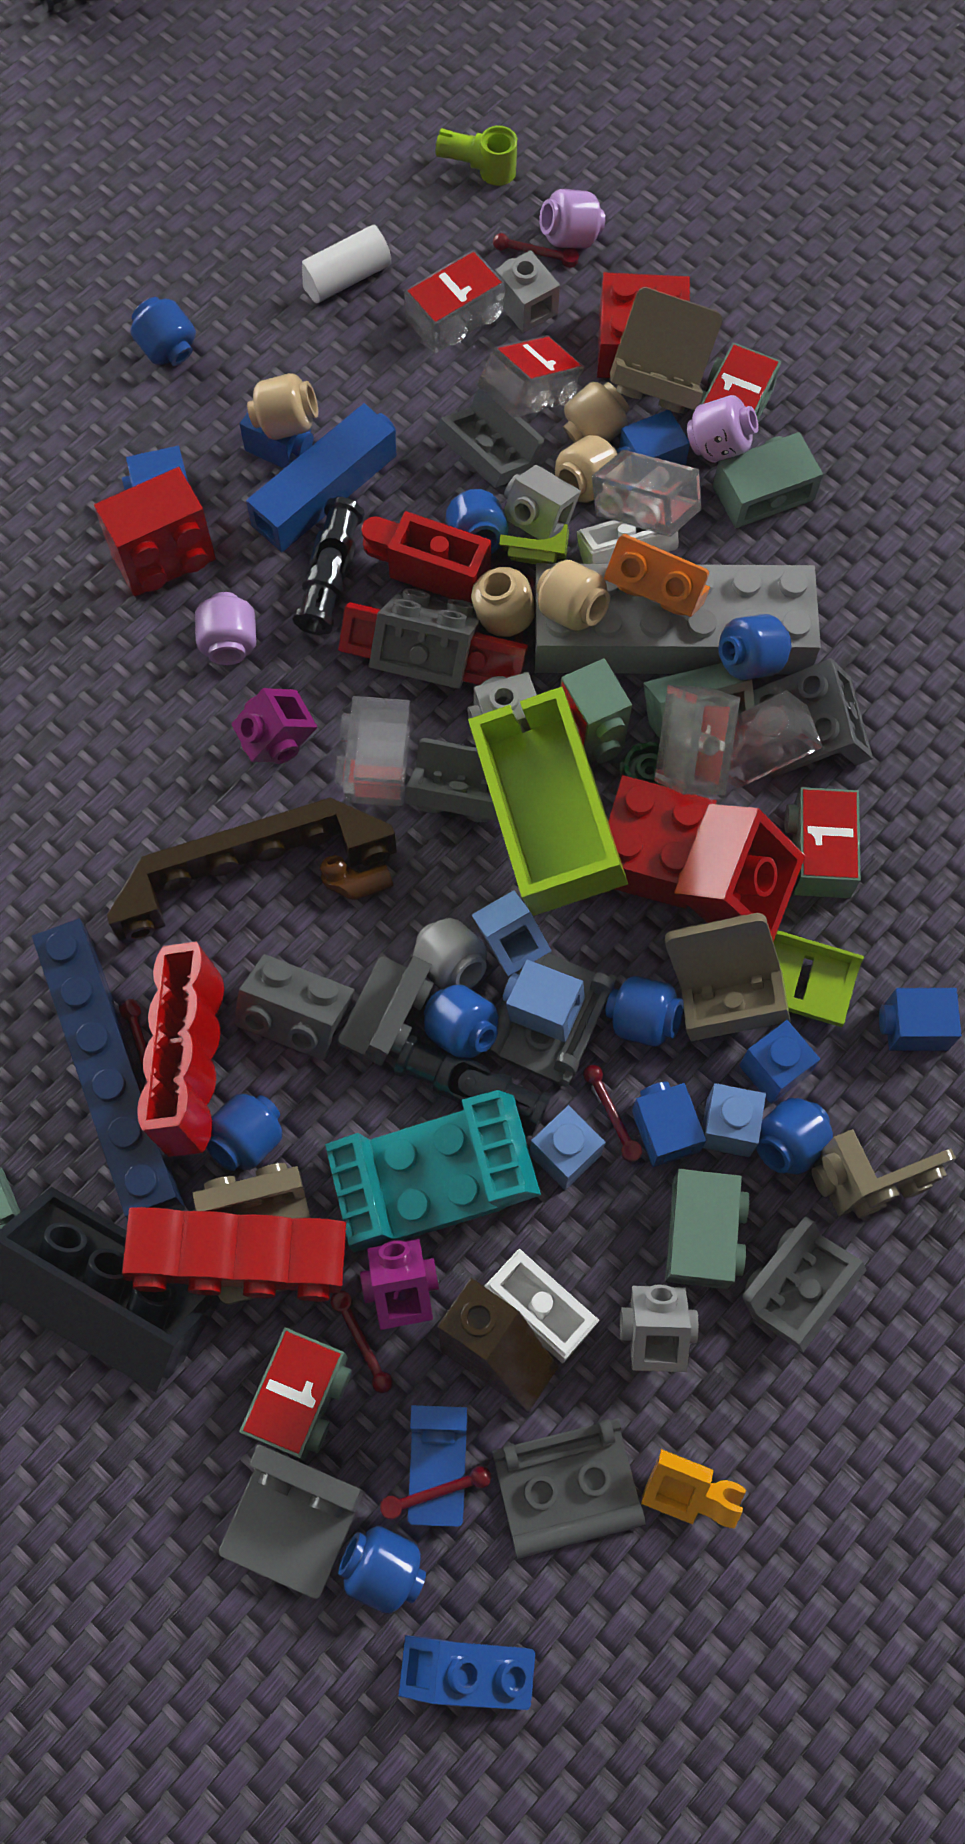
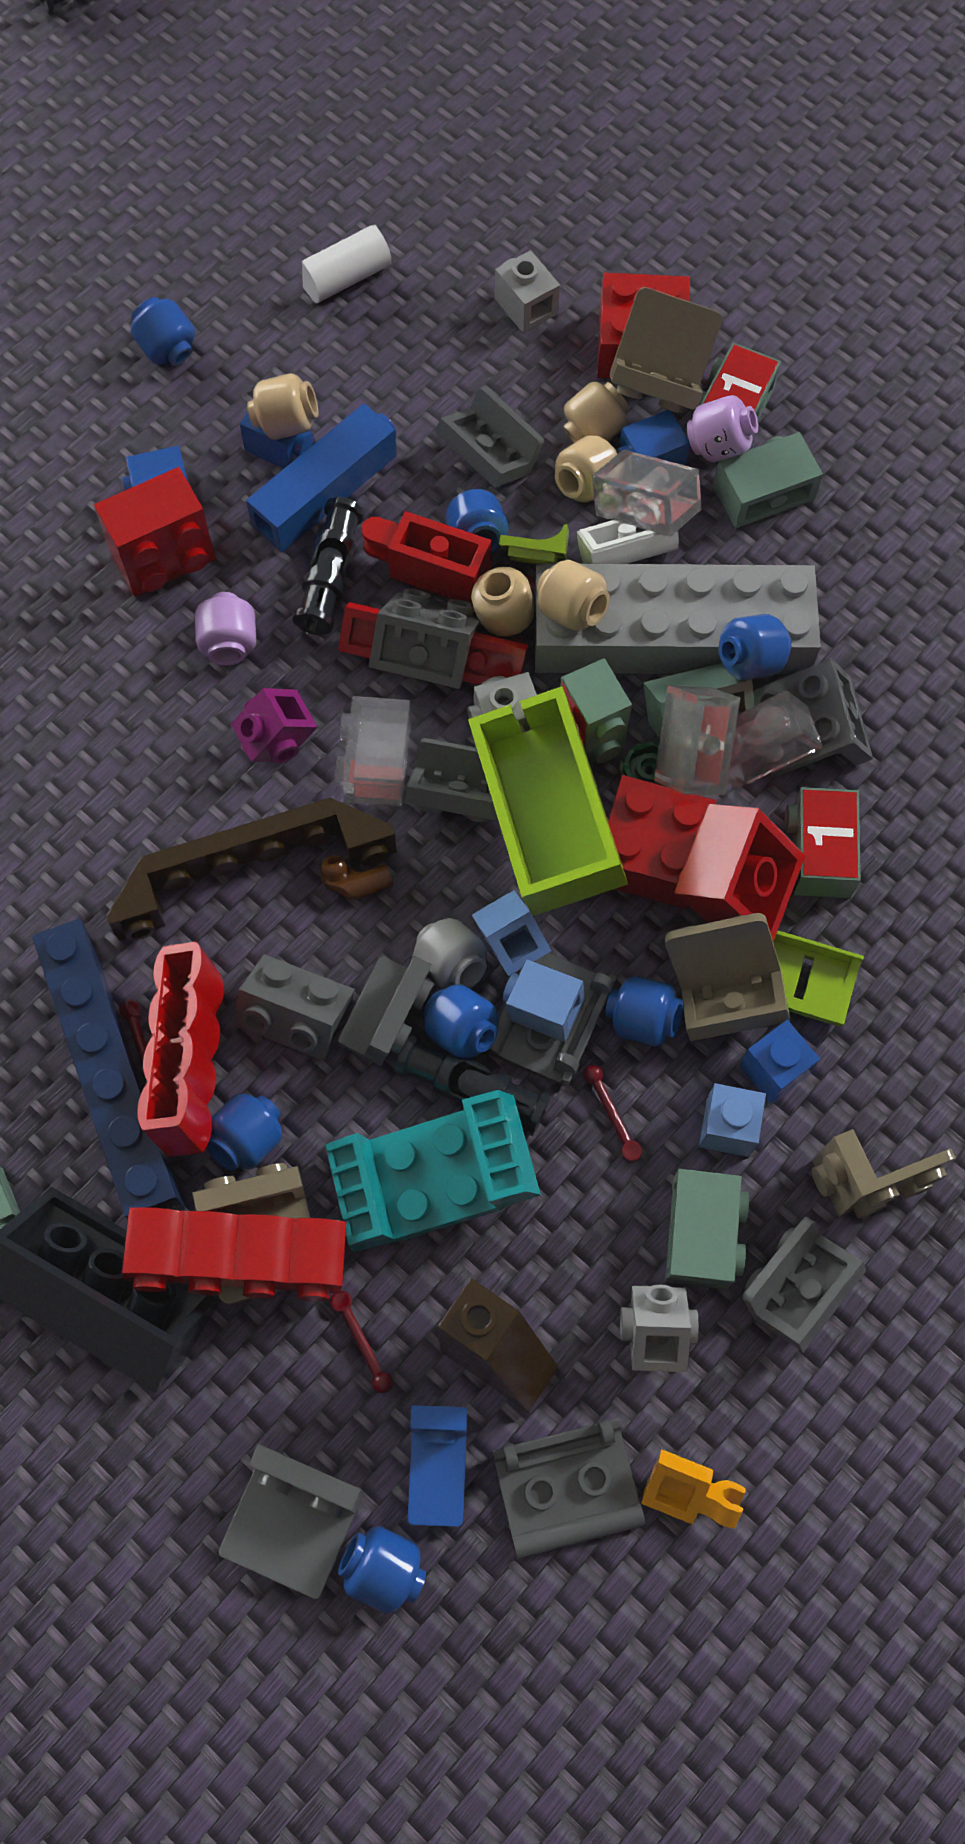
(296, 1395): red brick -> none
(392, 1506): dark red hinge -> none
(399, 1283): magenta brick -> none
(454, 301): brick -> none
(466, 1673): blue bracket -> none
(490, 152): lime pin -> none
(530, 376): clear brick -> none
(539, 502): light grey brick -> none
(546, 1306): white brick -> none
(566, 1147): medium blue brick -> none
(568, 256): dark red hinge -> none
(572, 219): lavender head -> none
(658, 576): orange bracket -> none
(667, 1123): blue brick -> none
(794, 1136): blue head -> none
(921, 1019): blue brick -> none

